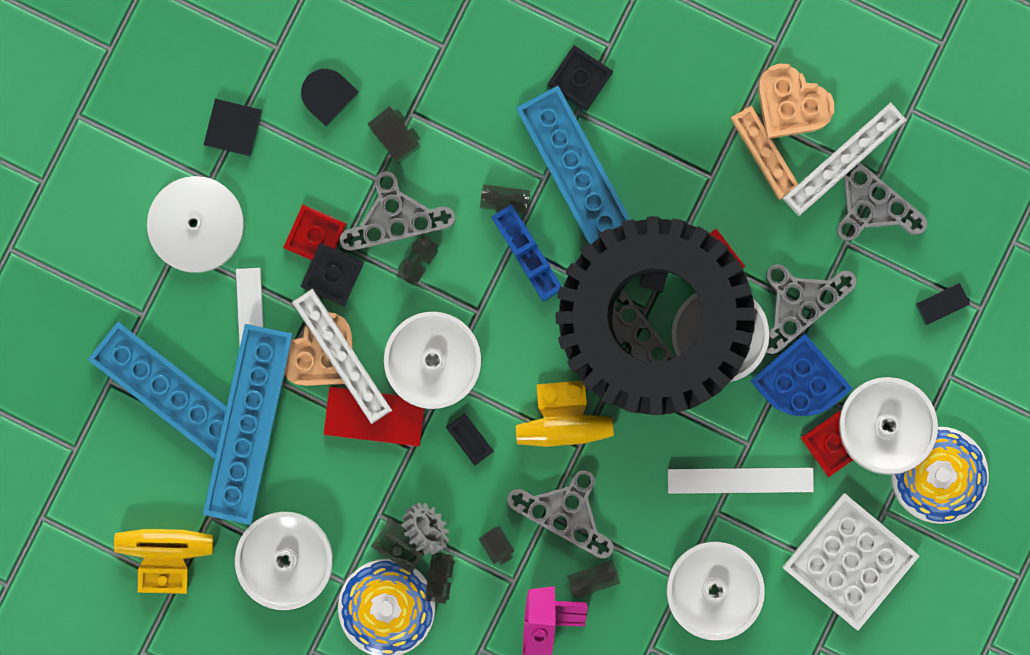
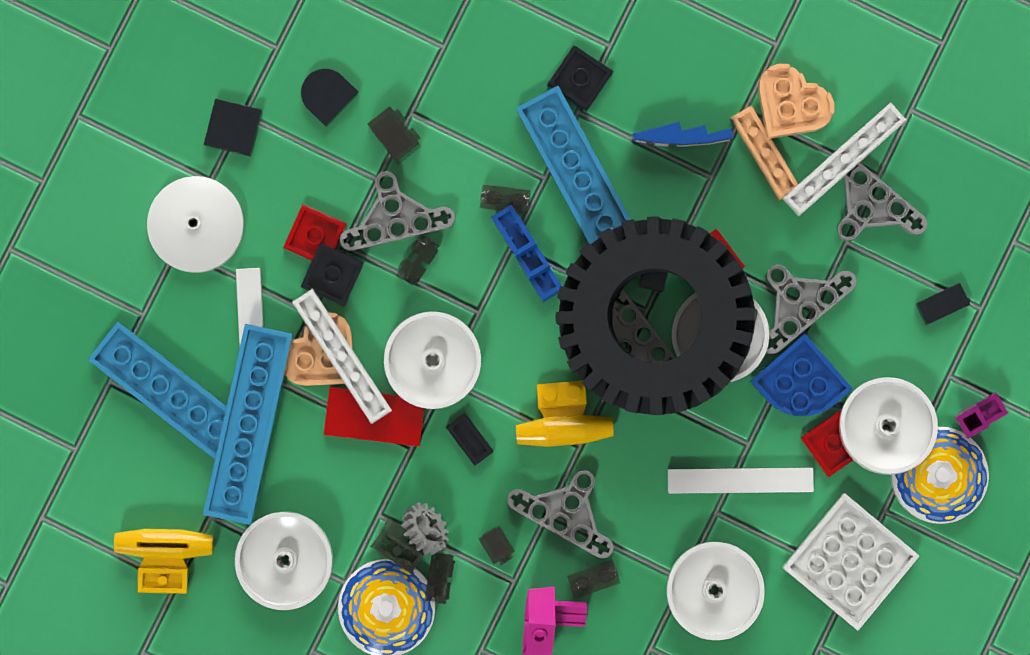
(673, 136): none -> blue slope
(981, 414): none -> magenta brick

